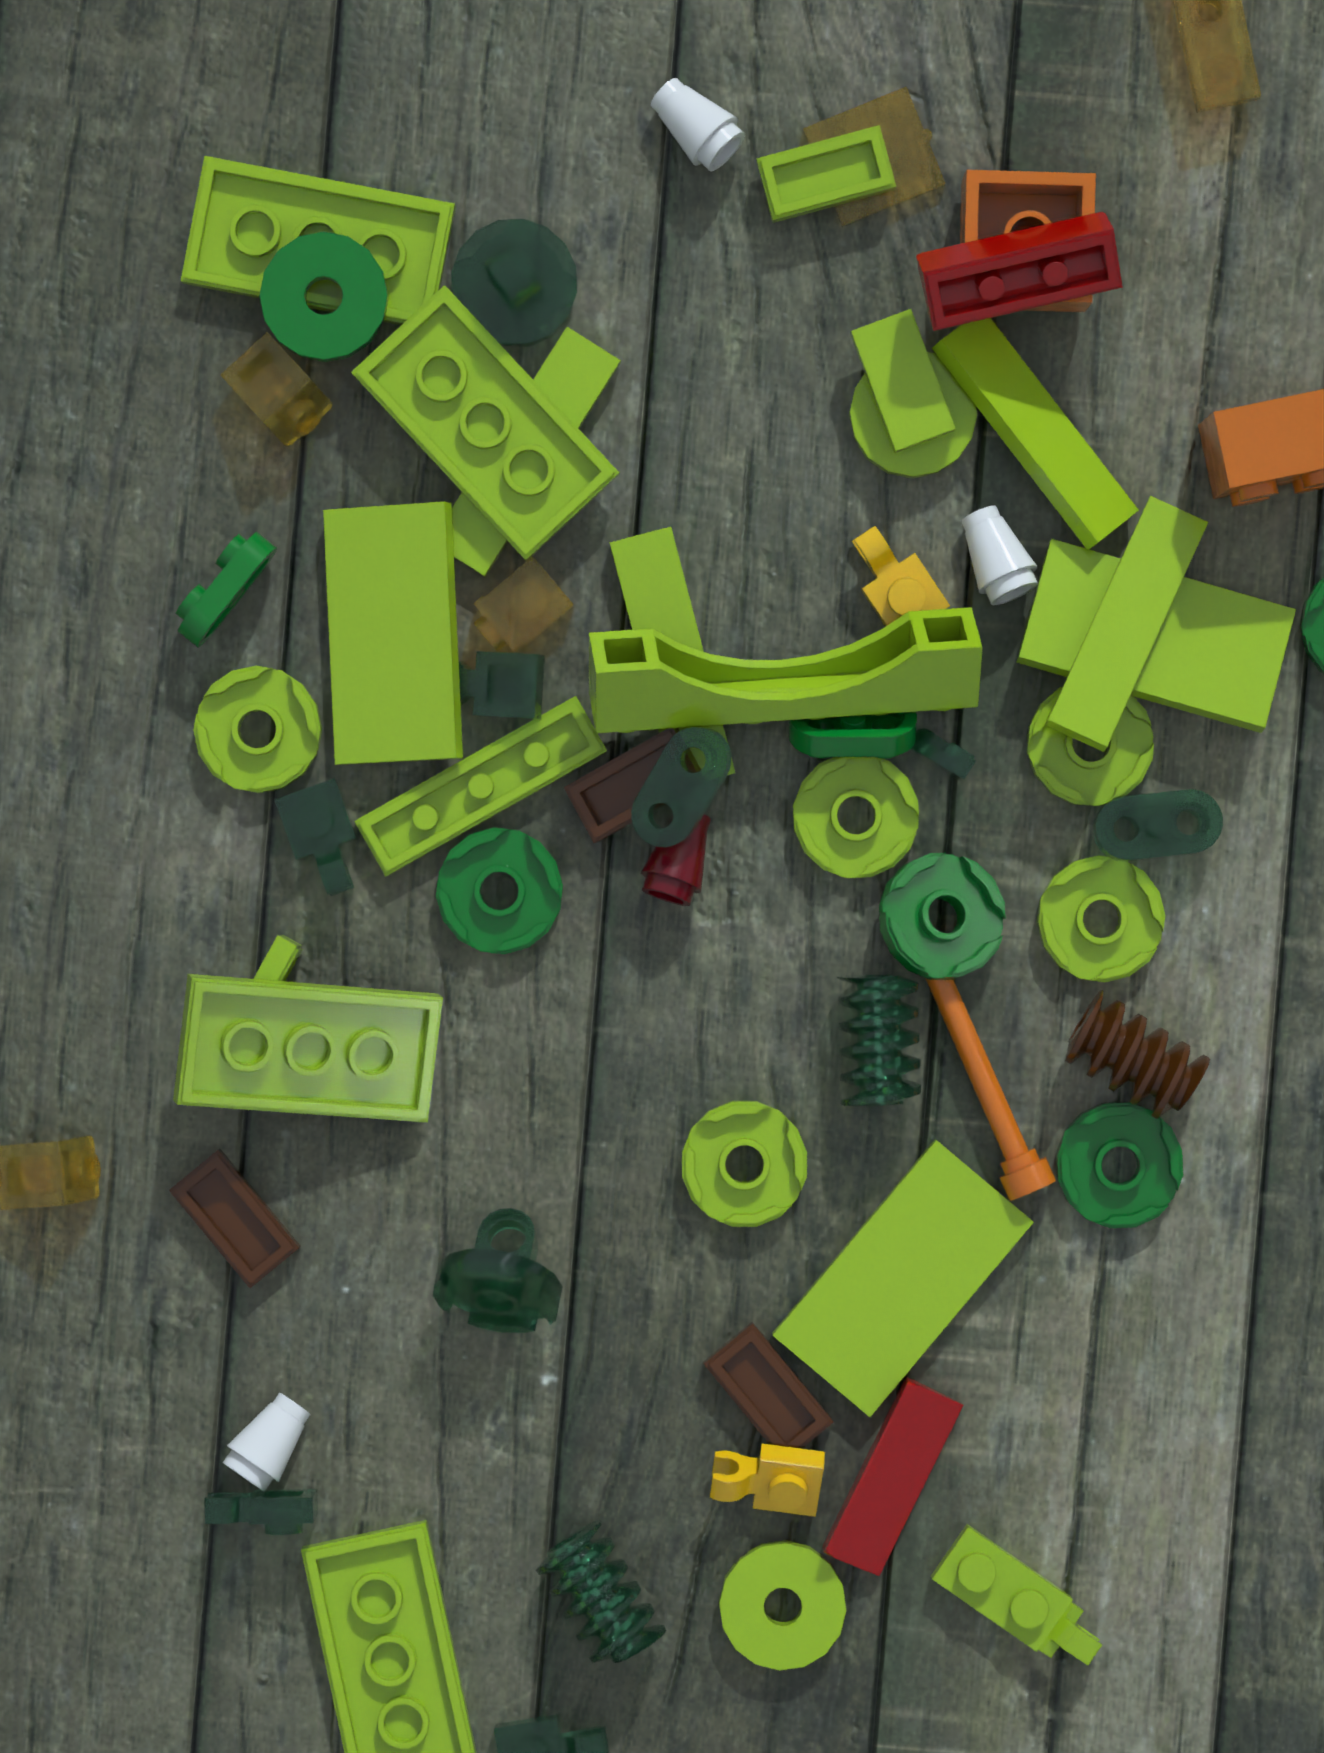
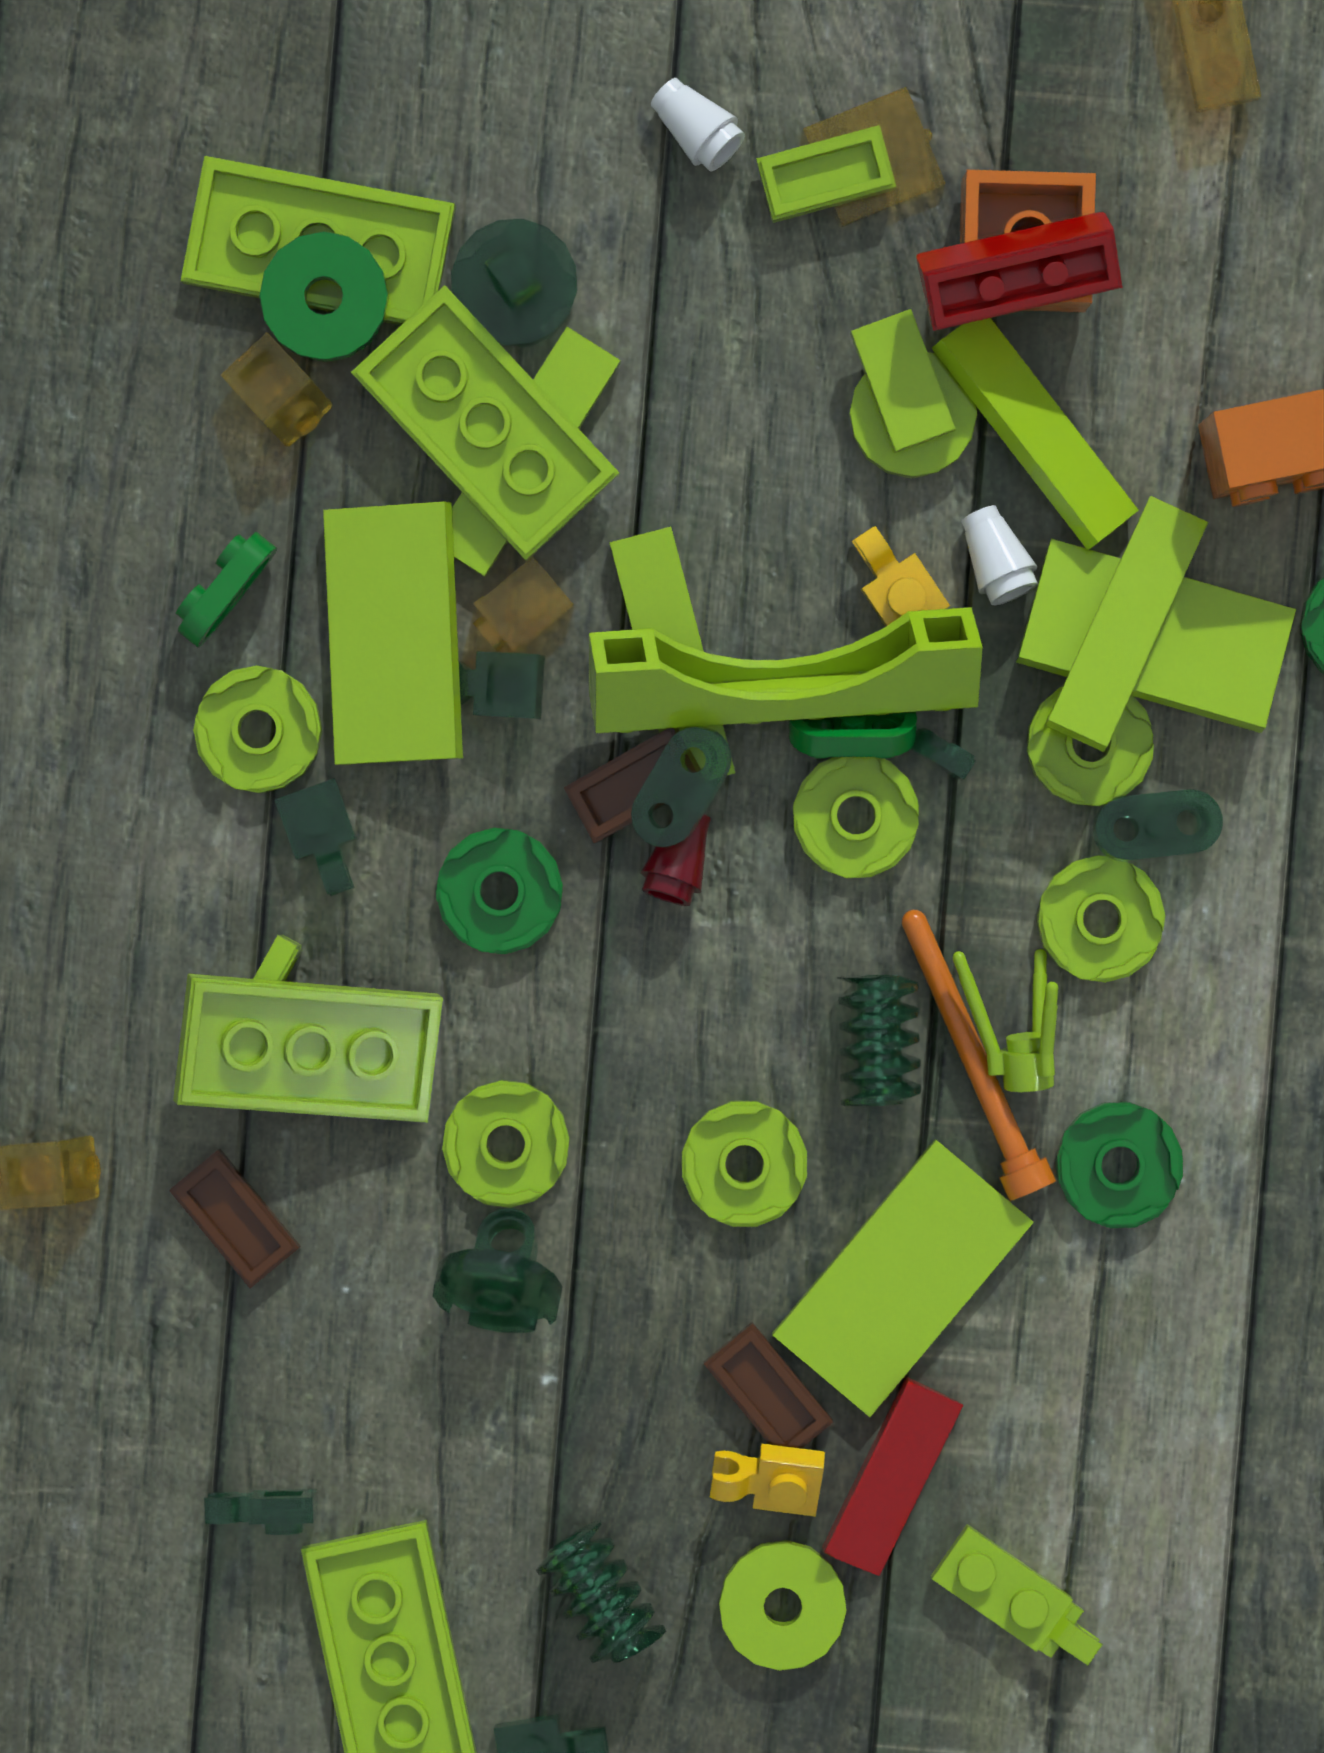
(267, 1442): white cone -> none
(480, 786): lime tile -> none
(499, 1181): none -> lime tile
(907, 923): green tile -> none
(1029, 1056): none -> lime plant
(1135, 1057): reddish brown piece -> none

